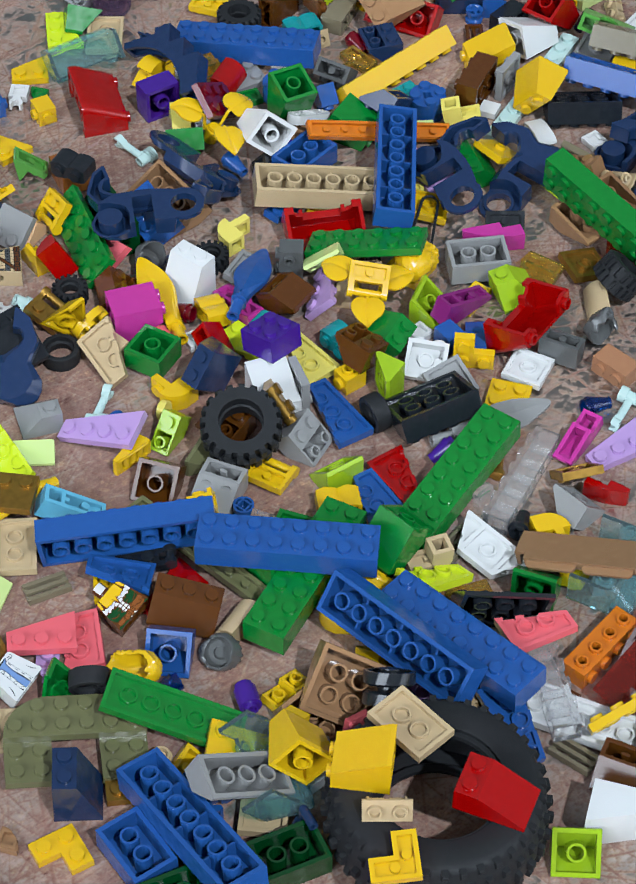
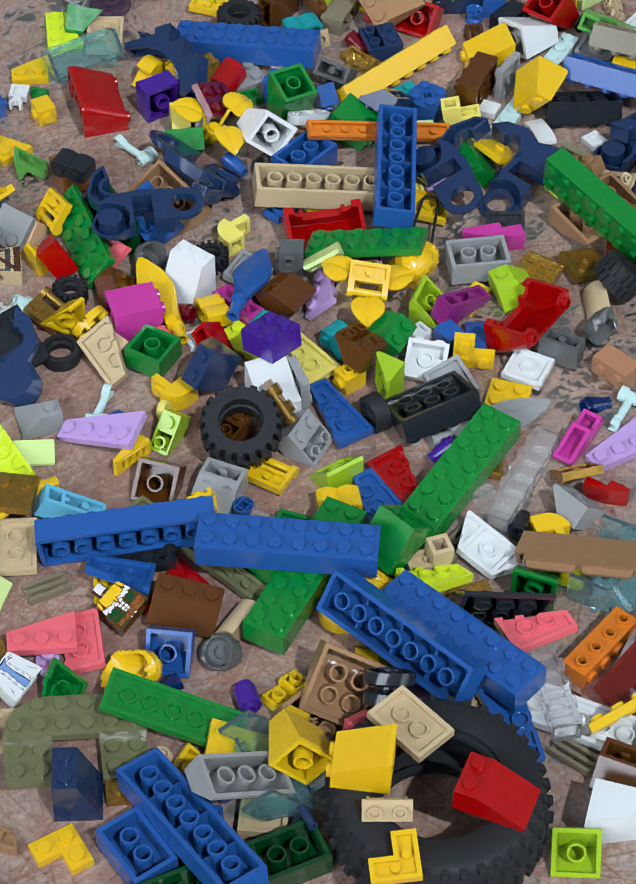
(88, 679): black tyre -> none
(196, 459): olive slope -> none

